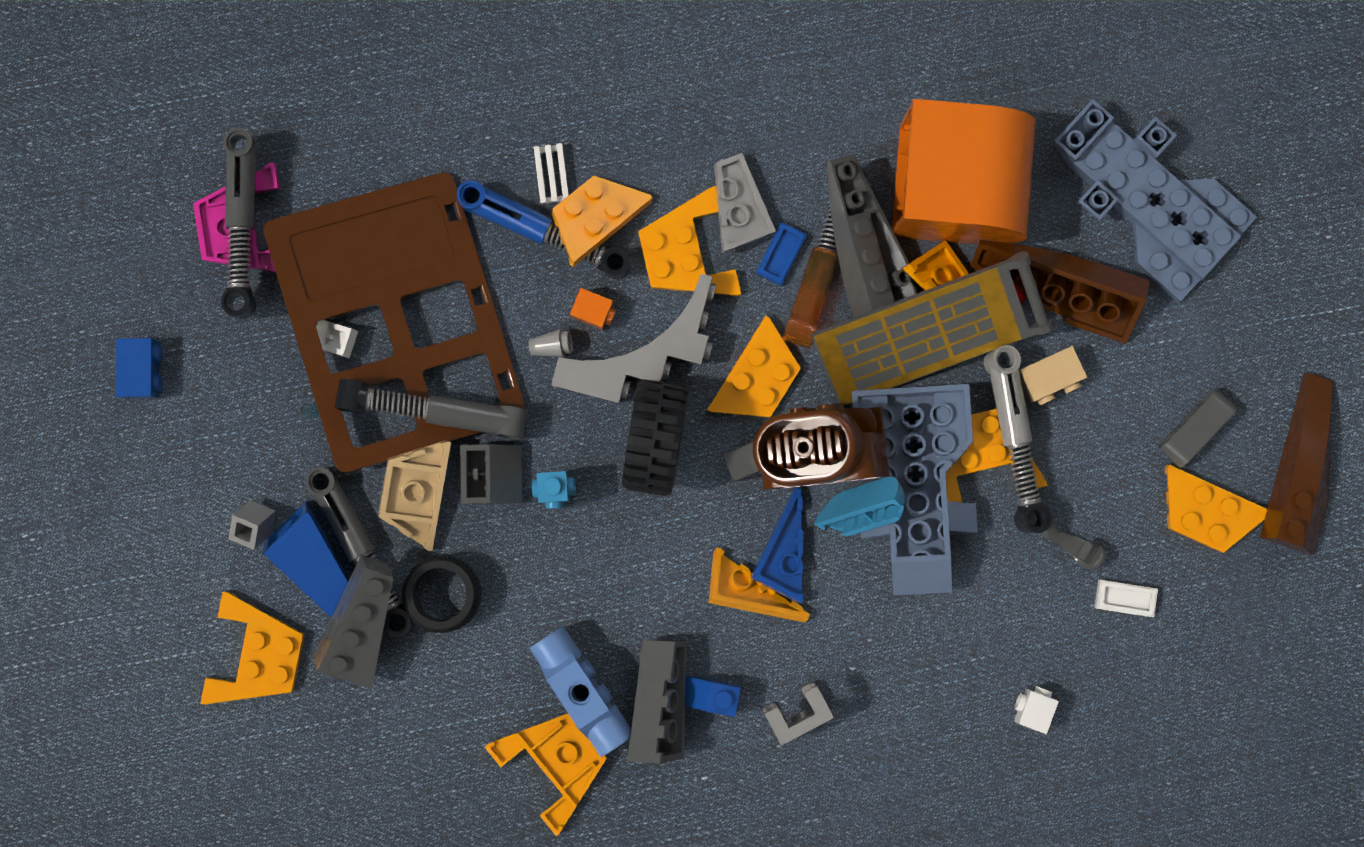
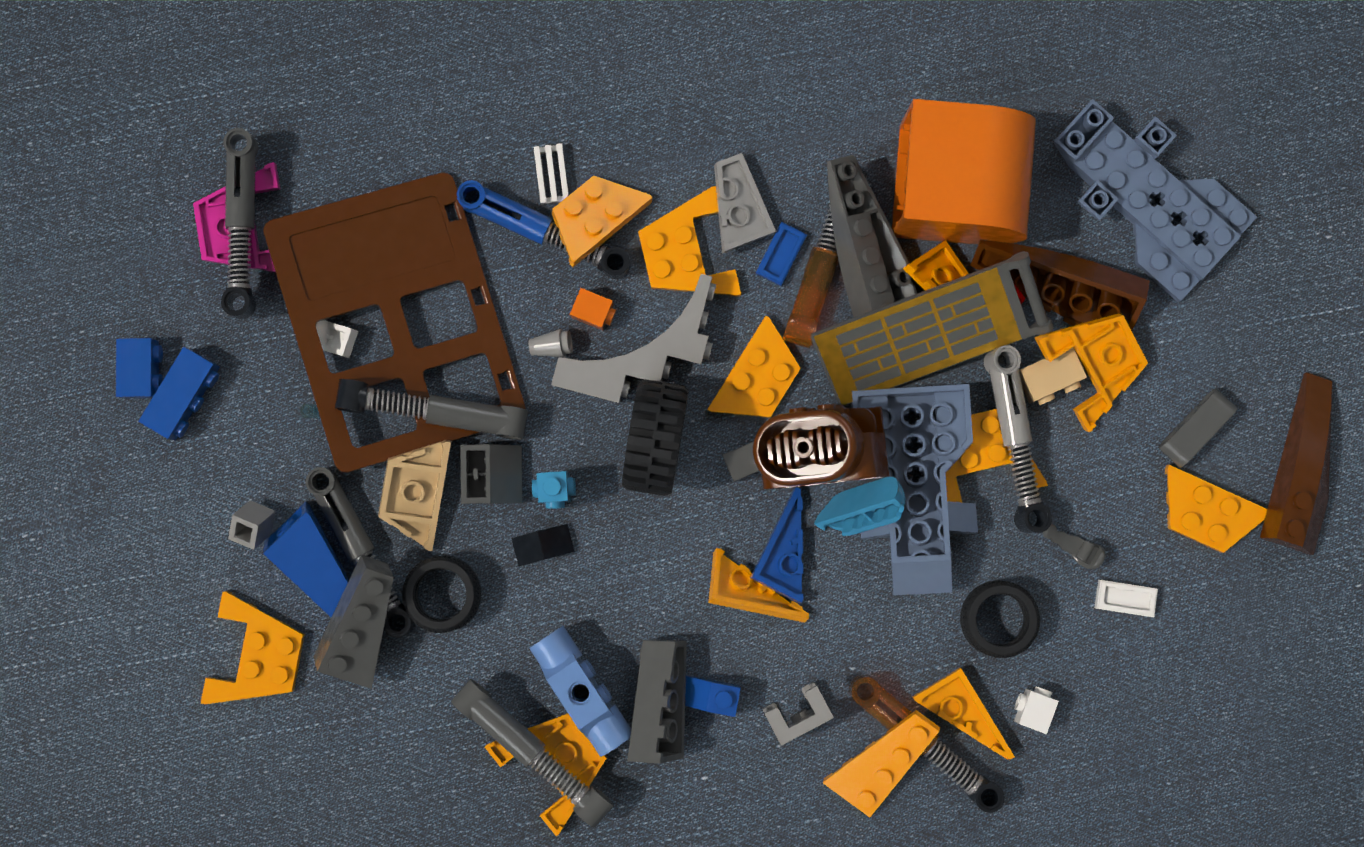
(180, 394): none -> blue brick
(480, 707): none -> dark grey piece
(543, 544): none -> black slope
(883, 763): none -> light orange wing
(942, 756): none -> piece
(960, 706): none -> light orange wing
(1030, 625): none -> black tyre
(1108, 356): none -> light orange wing

